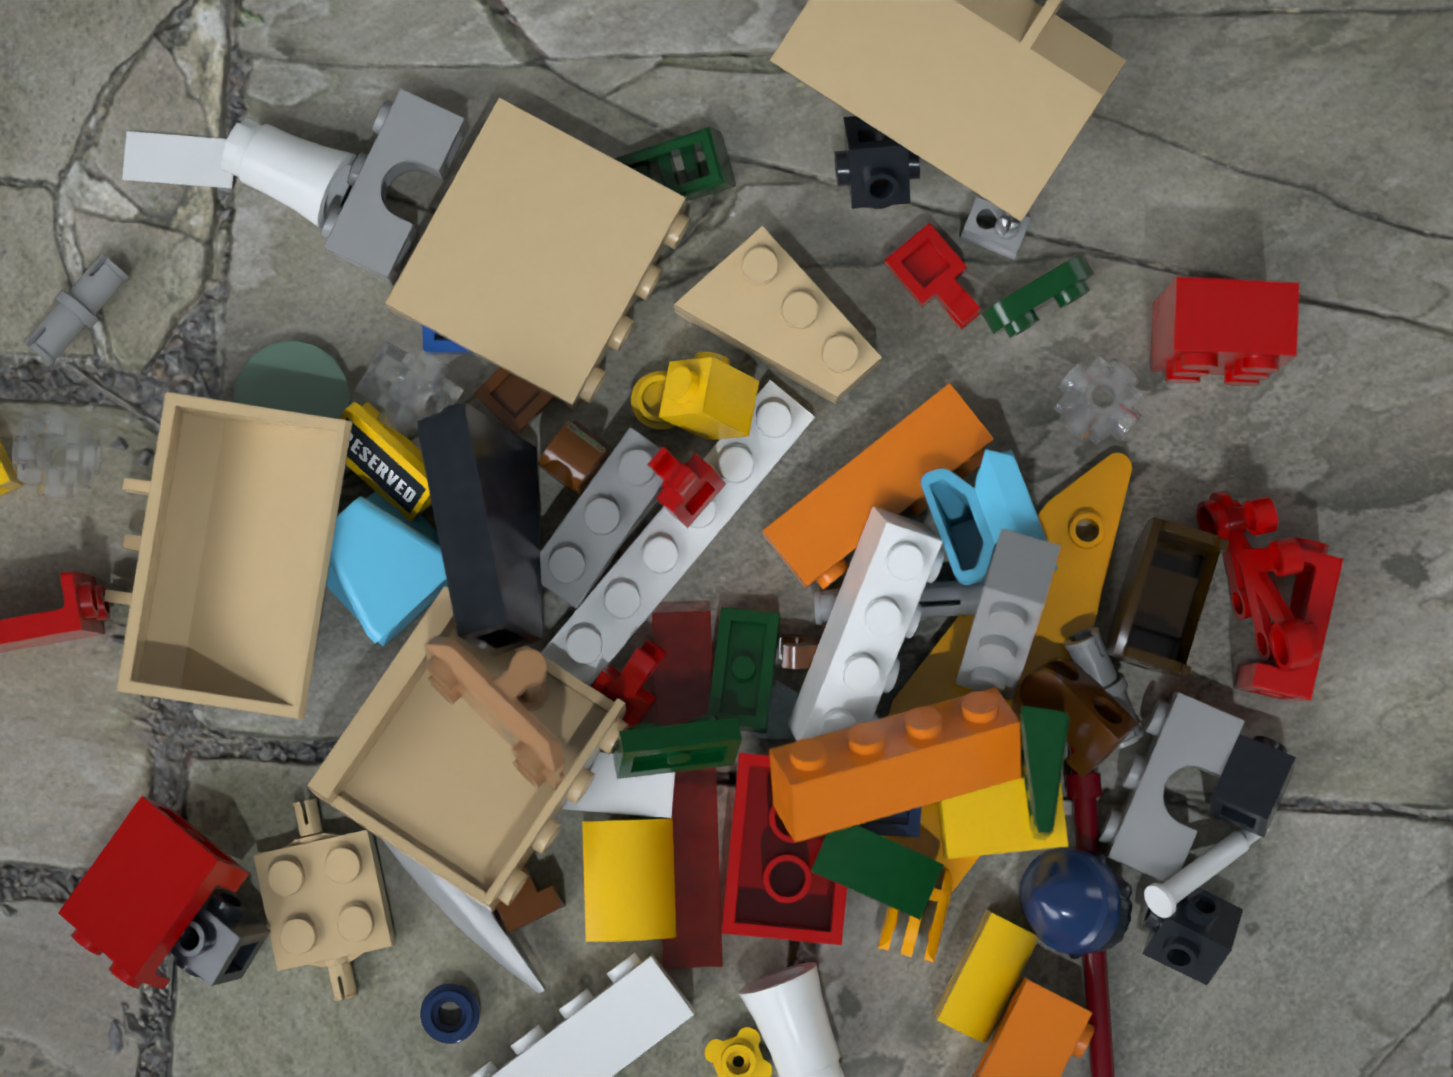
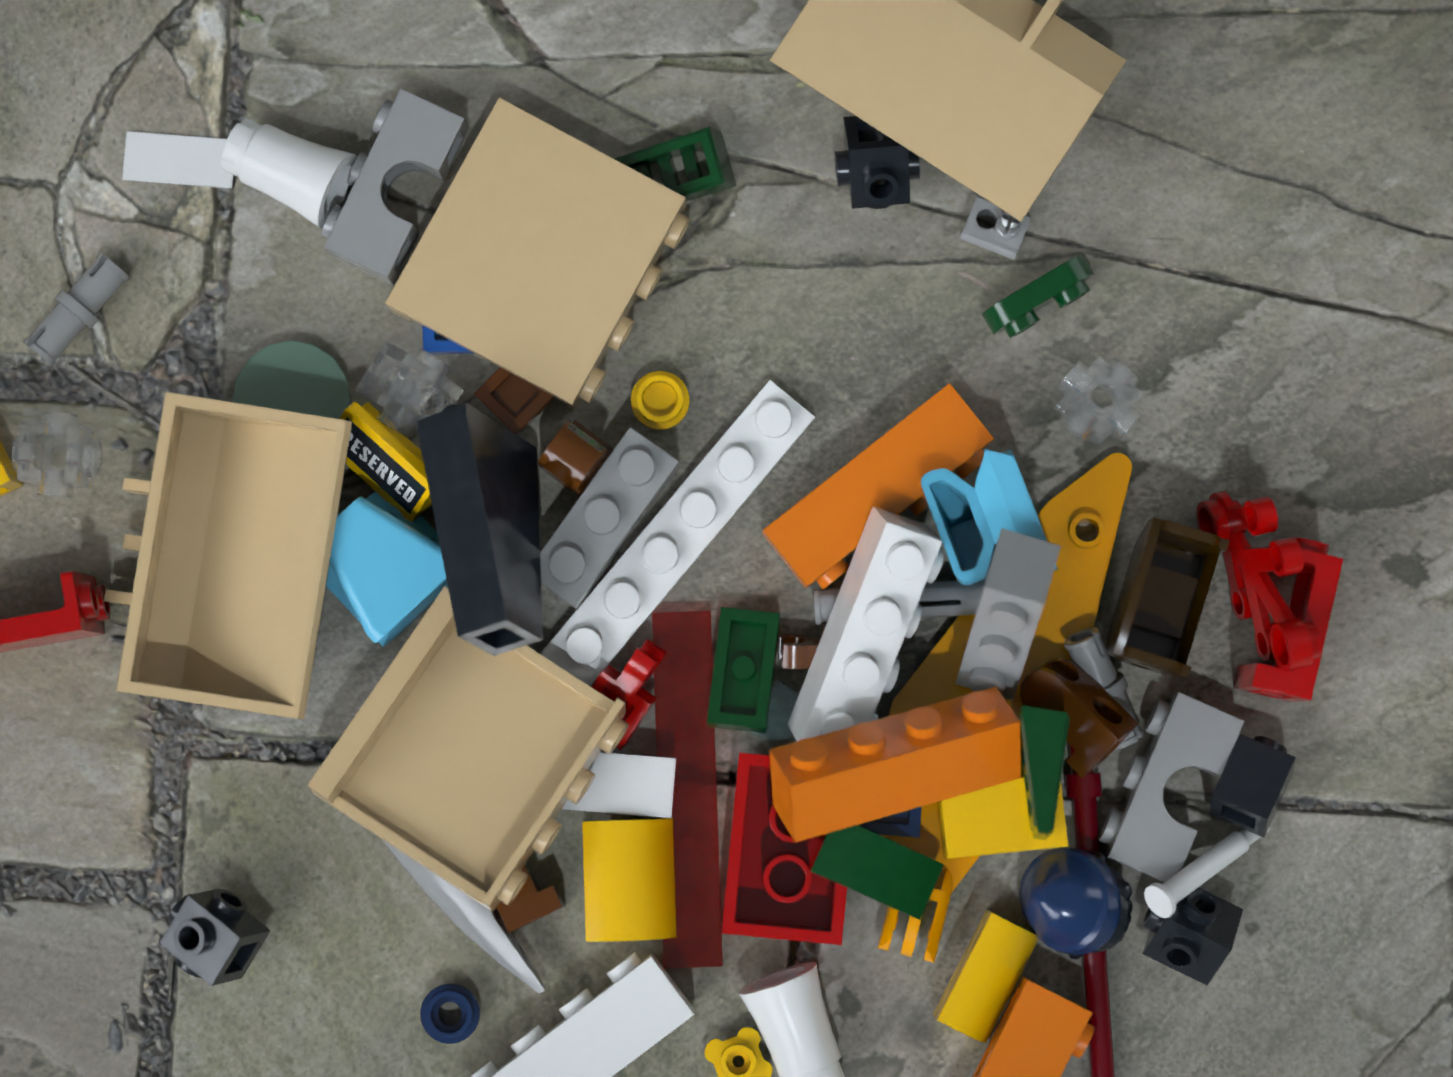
(147, 891): red panel -> none
(324, 899): tan plate -> none
(502, 703): medium nougat shield -> none
(676, 748): dark green plate -> none
(685, 486): red plate -> none
(709, 397): yellow brick -> none
(781, 317): tan wedge -> none
(930, 270): red plate -> none
(1224, 329): red brick -> none

